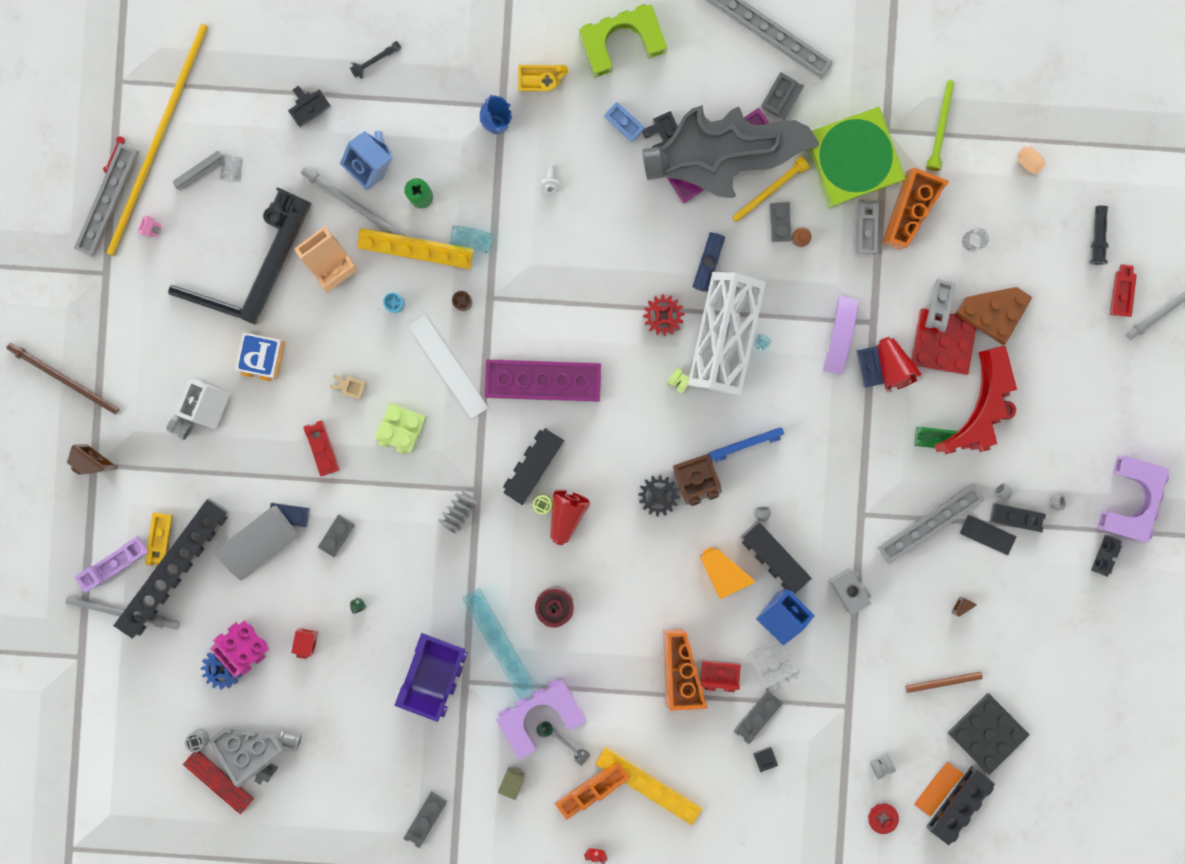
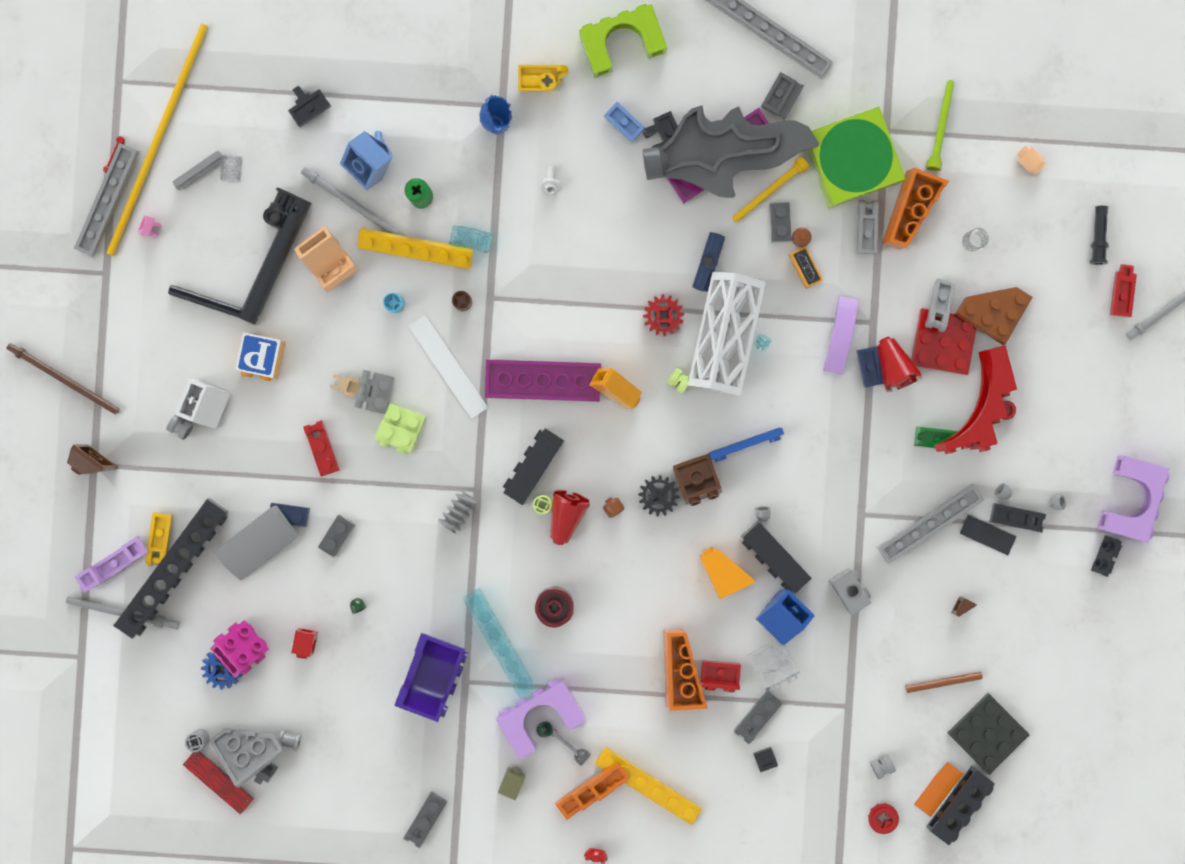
(358, 70): black piece -> none
(378, 394): none -> light grey plate
(613, 507): none -> dark orange piece
(616, 387): none -> light orange slope
(805, 267): none -> slope

